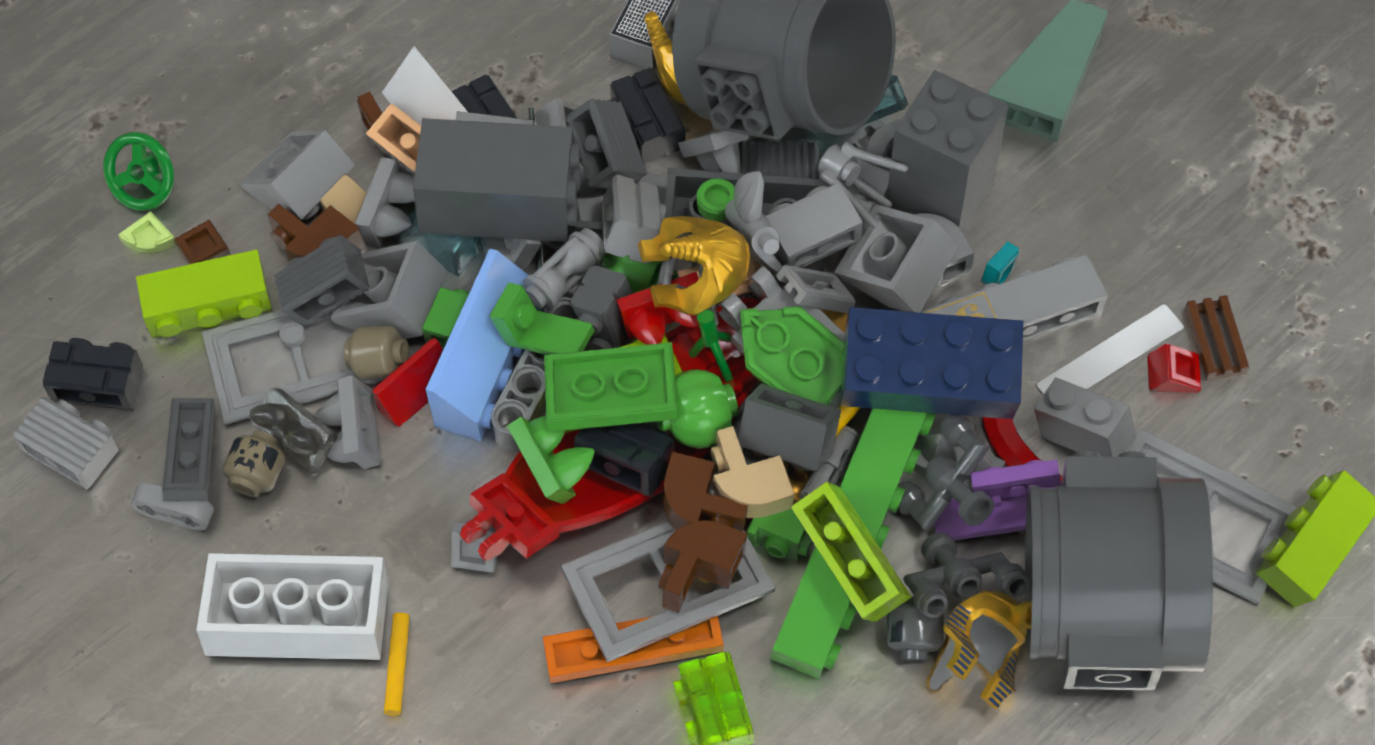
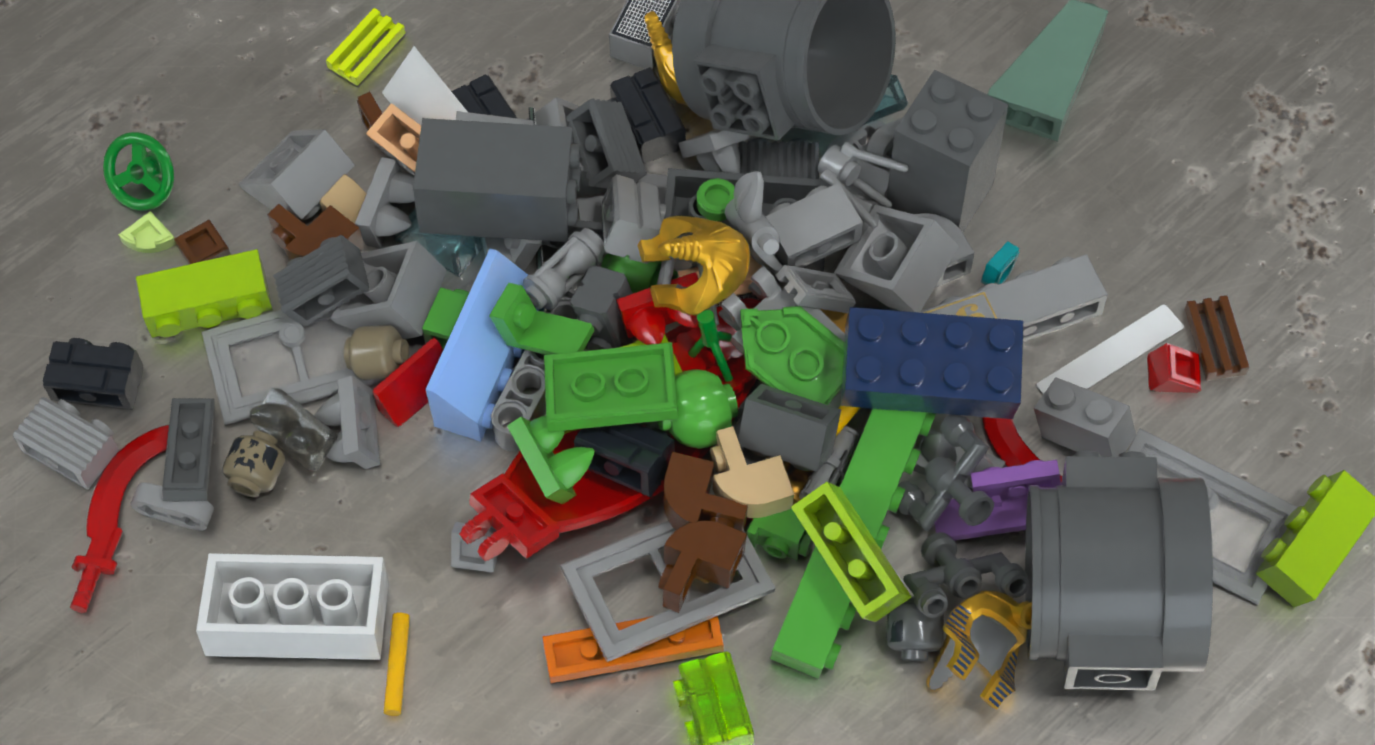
(104, 512): none -> red sword
(359, 44): none -> neon yellow tile

